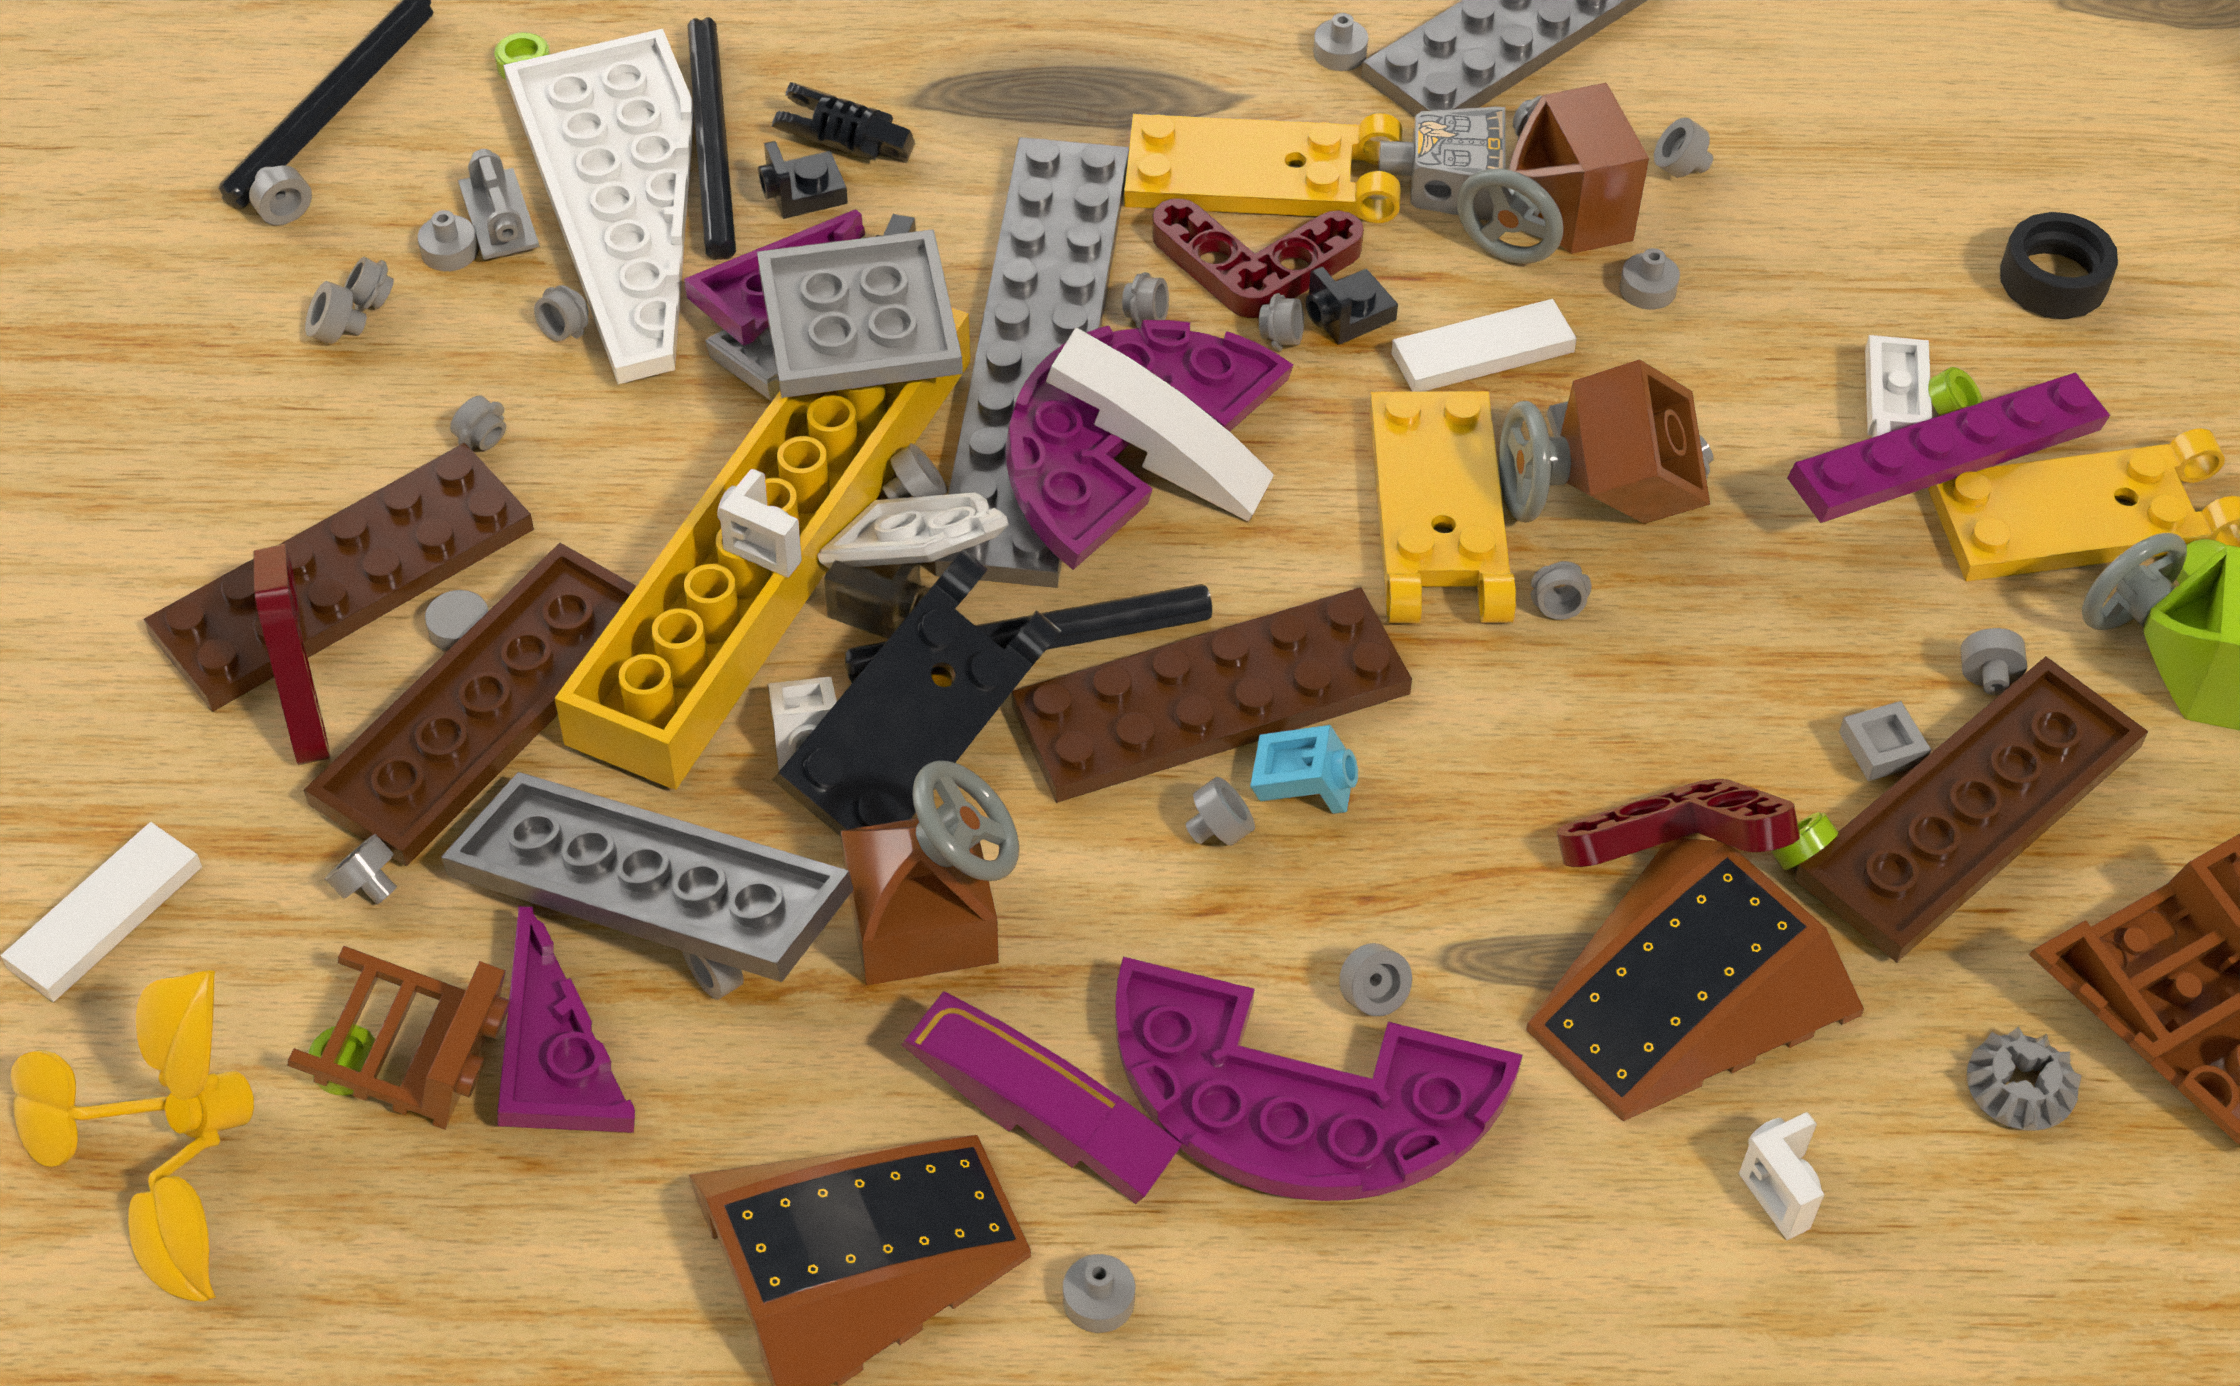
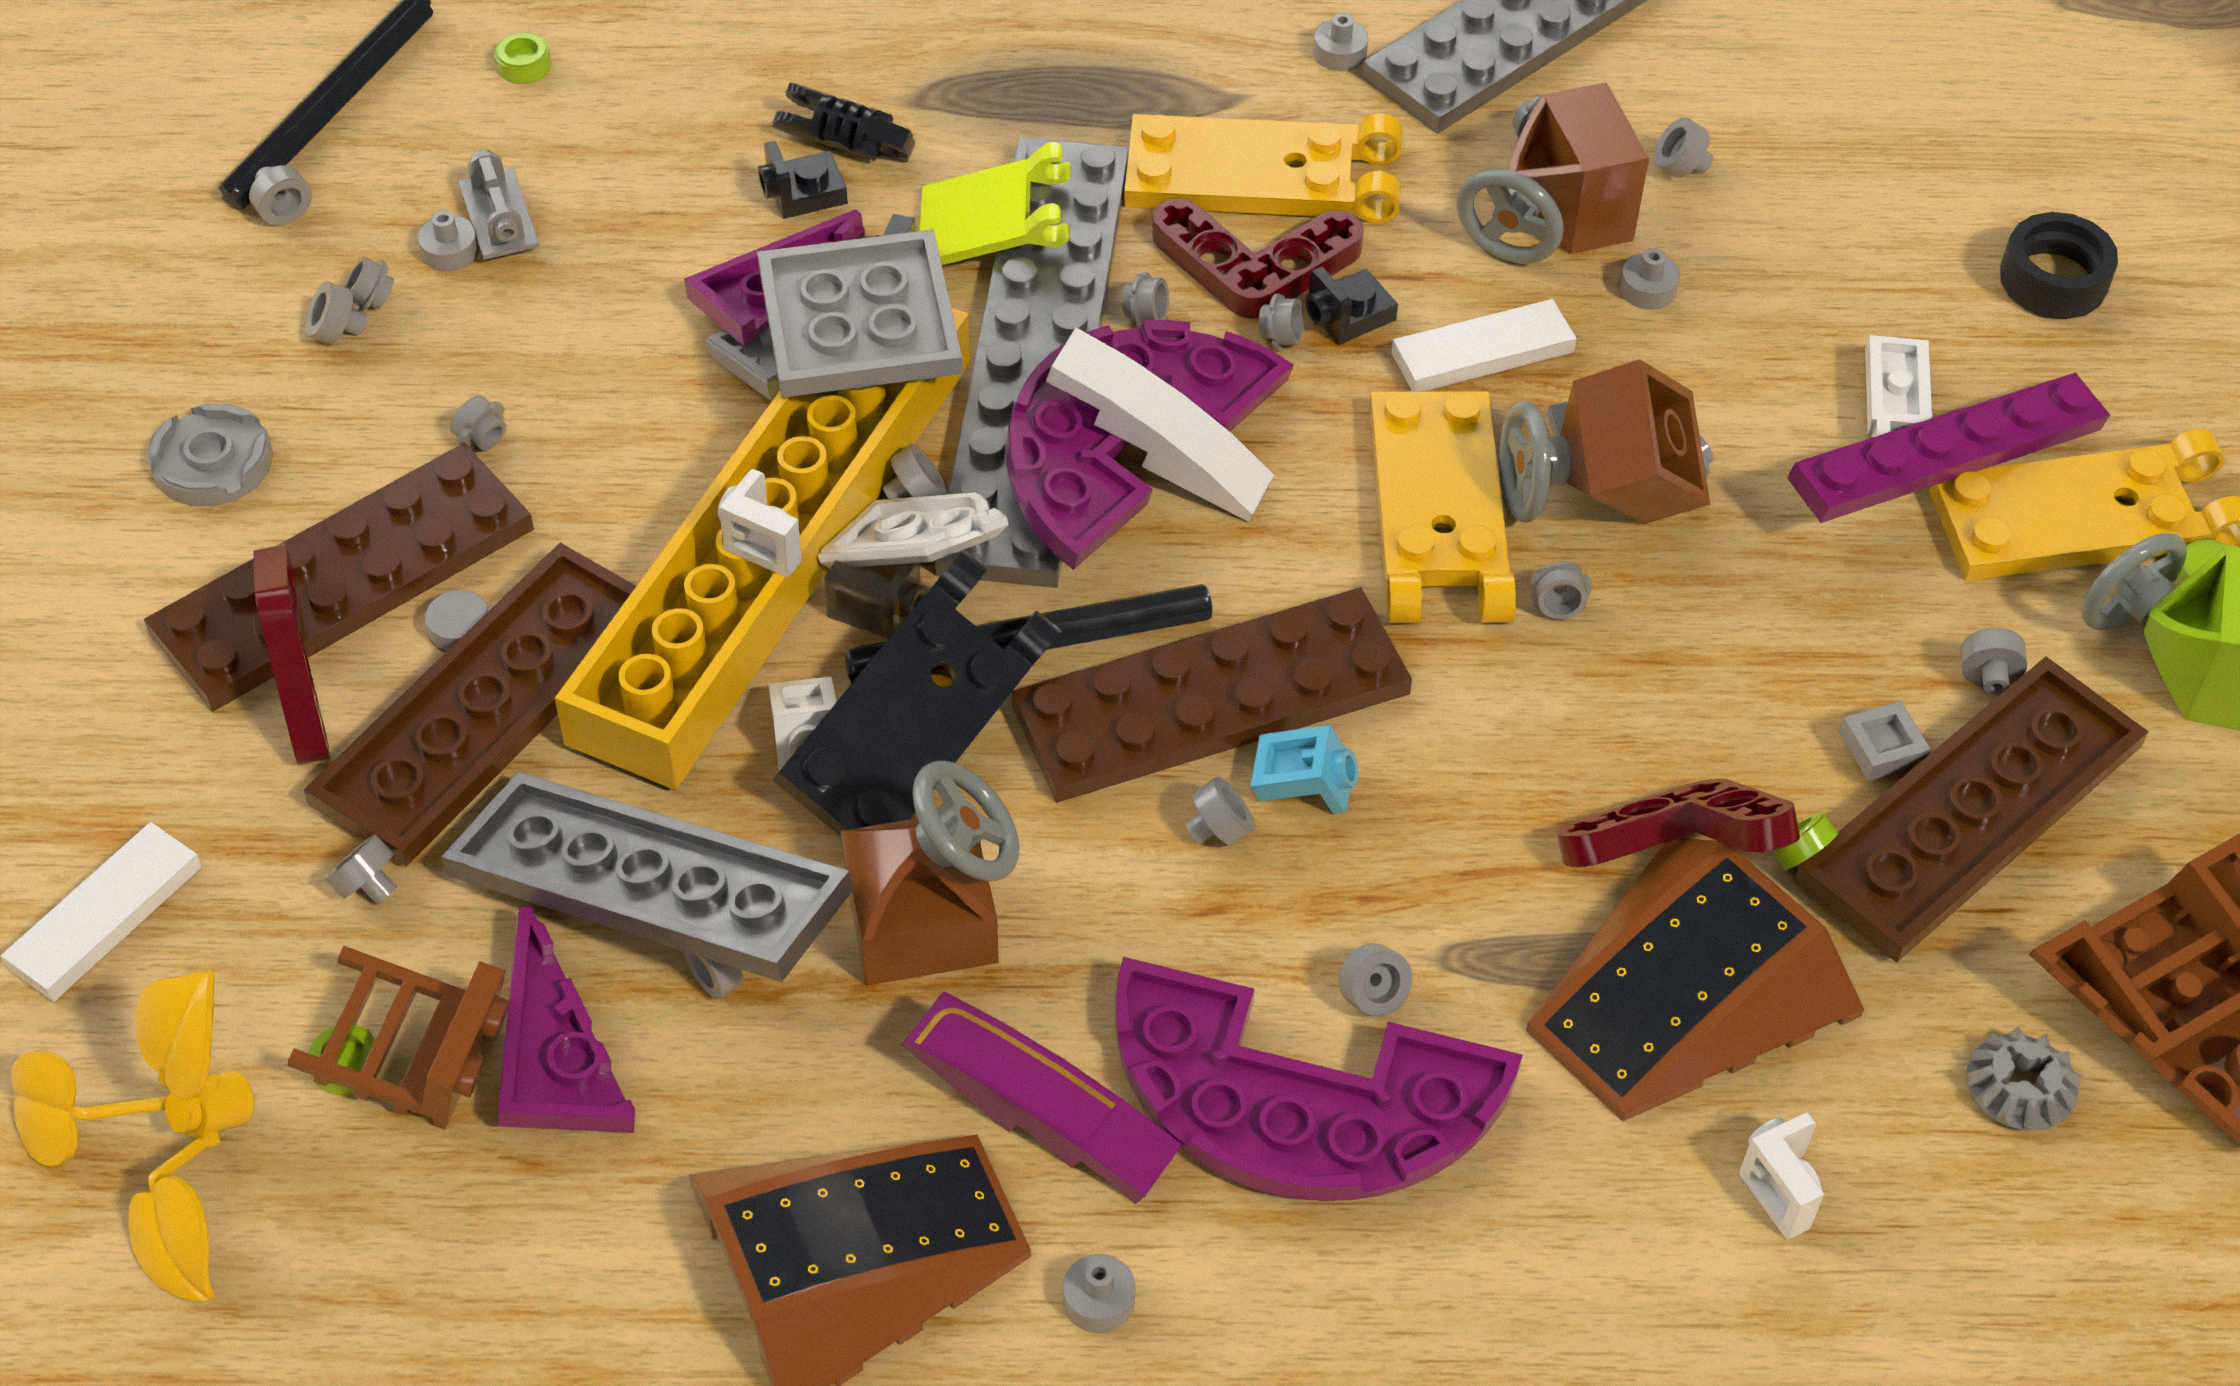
(210, 455): none -> light grey tile
(561, 313): light grey plate -> none
(616, 164): white wing -> none
(711, 139): black axle -> none
(992, 207): none -> neon yellow flag
(1445, 153): light grey torso -> none
(1953, 391): lime tile -> none

